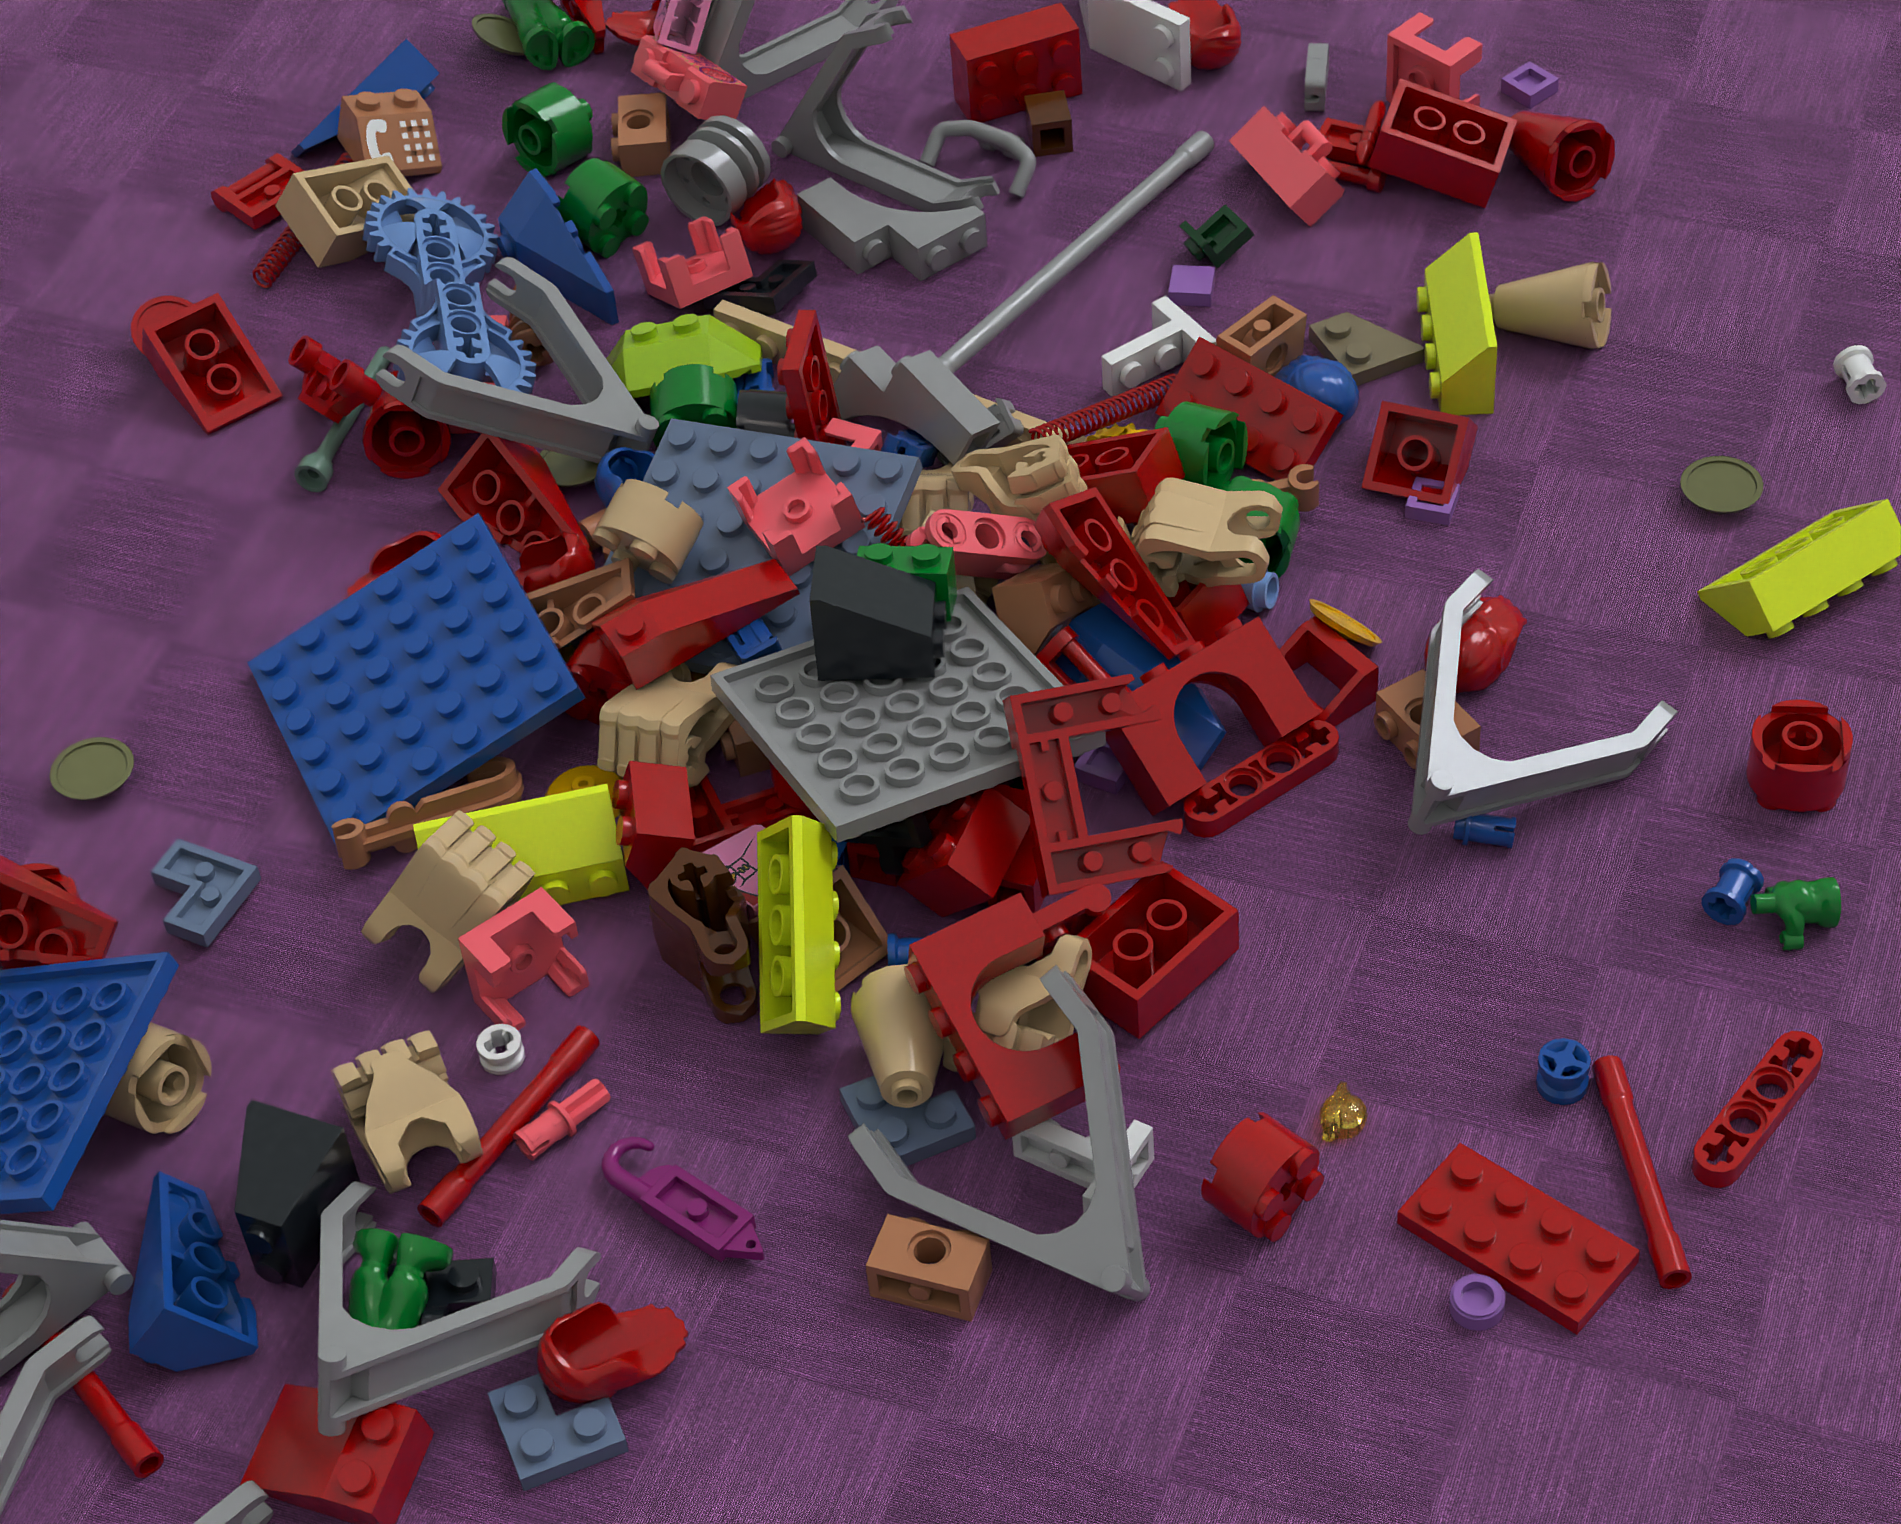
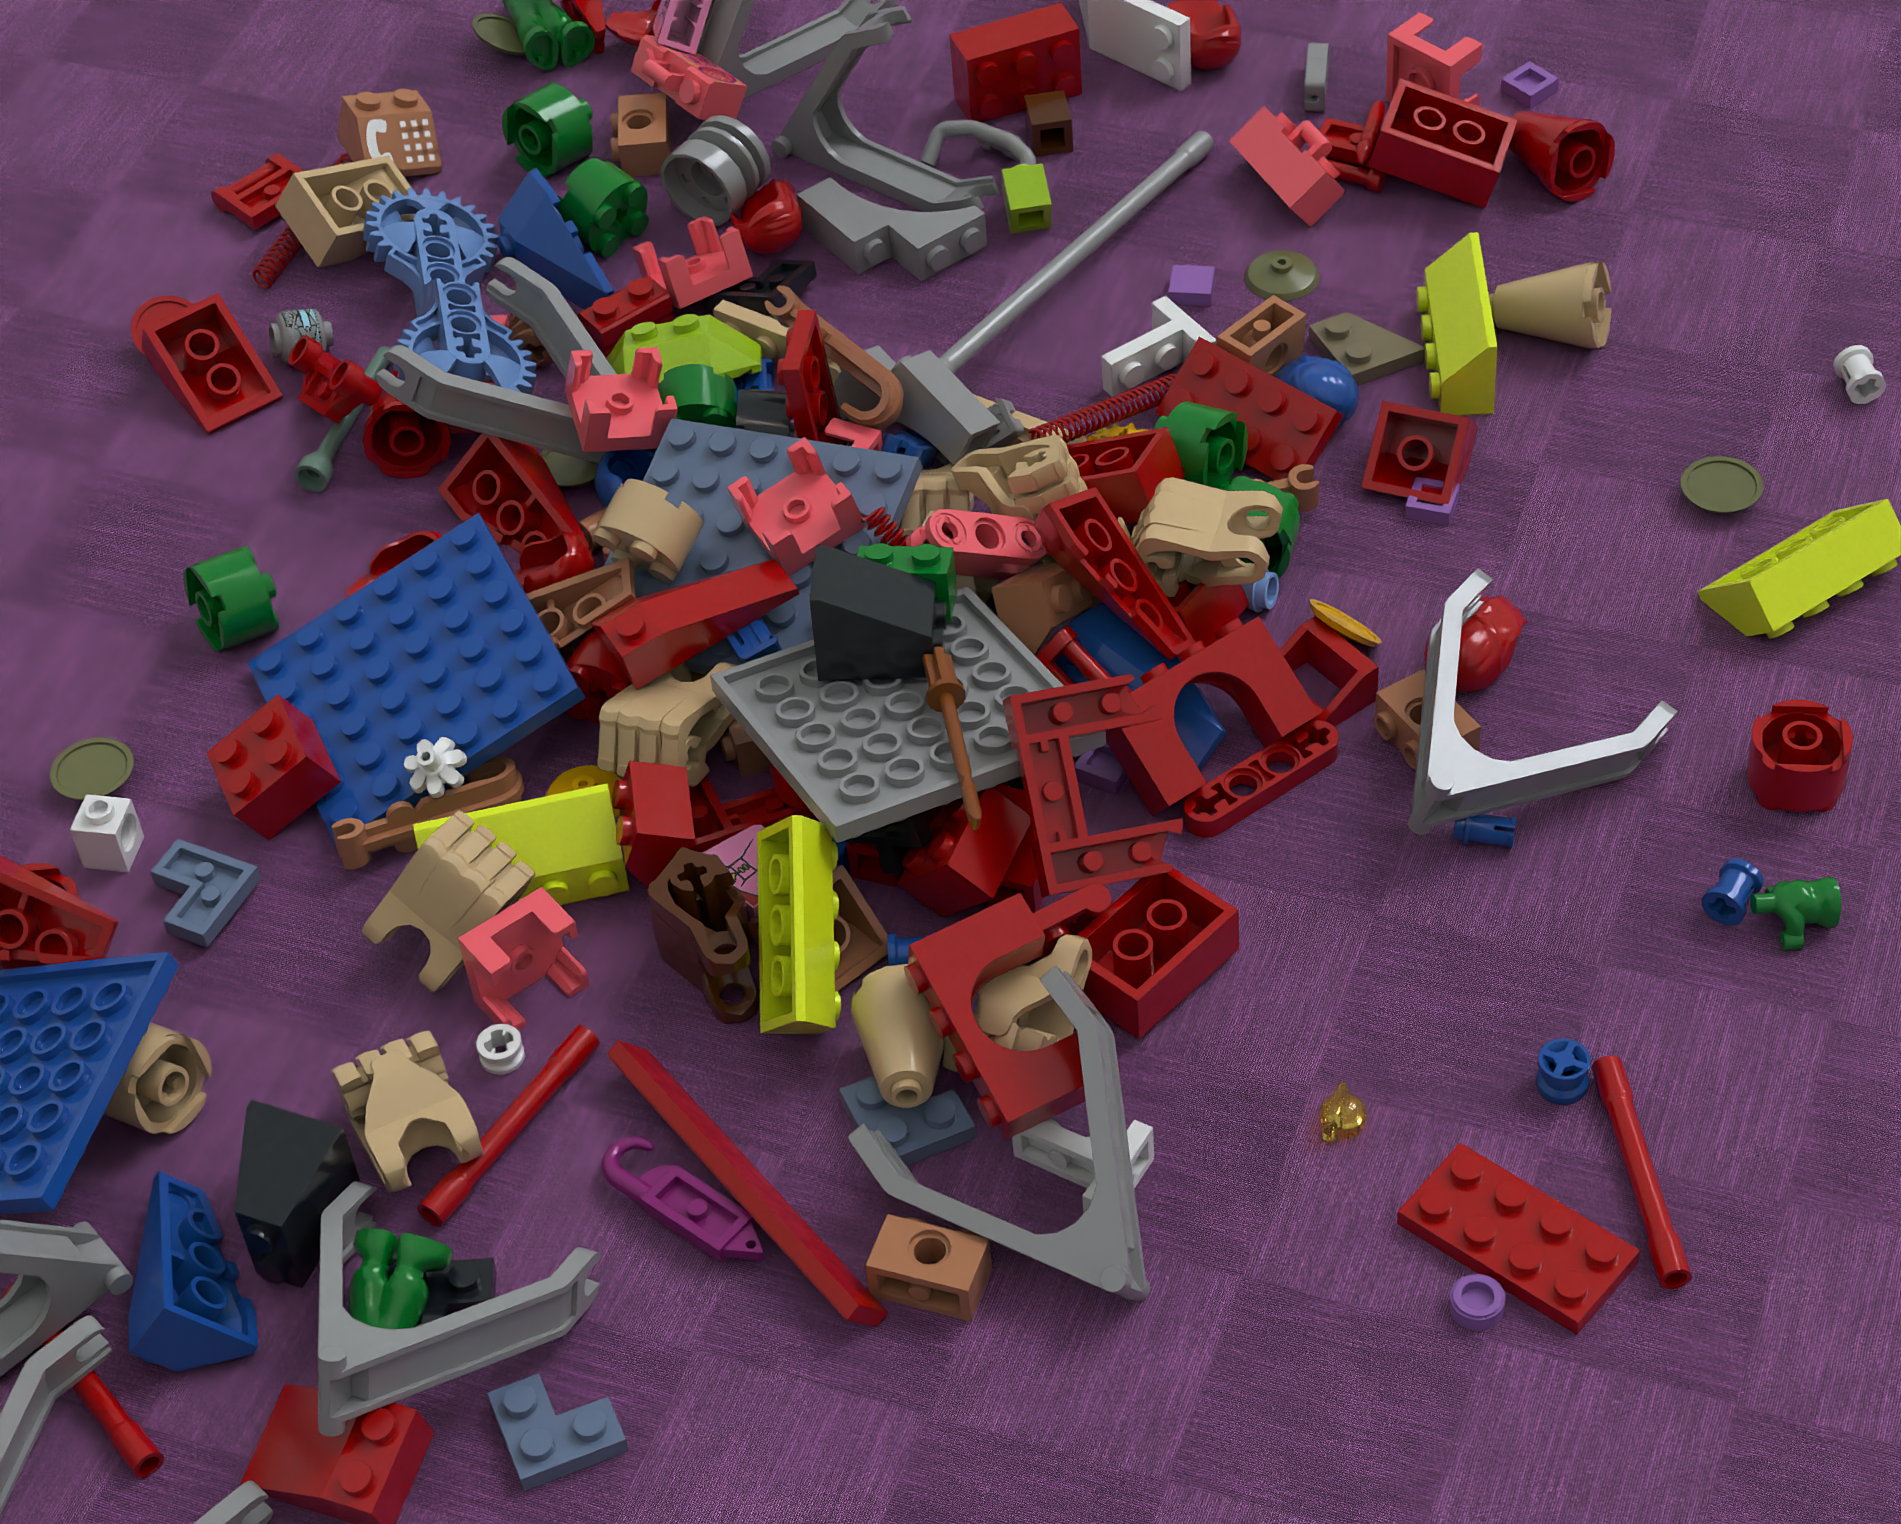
(107, 833): none -> white brick
(231, 598): none -> green brick
(273, 767): none -> red brick
(294, 324): none -> light grey head
(399, 70): blue wedge -> none
(435, 767): none -> white plant
(560, 1119): coral axle -> none
(604, 1351): red hair -> none
(618, 408): none -> coral panel
(637, 303): none -> red brick
(748, 1185): none -> red tile
(852, 360): none -> nougat piece
(946, 696): none -> dark orange piece
(1026, 198): none -> lime brick
(1217, 237): dark green bracket -> none
(1263, 1176): red brick -> none
(1282, 274): none -> olive piece
(1752, 1105): red beam -> none

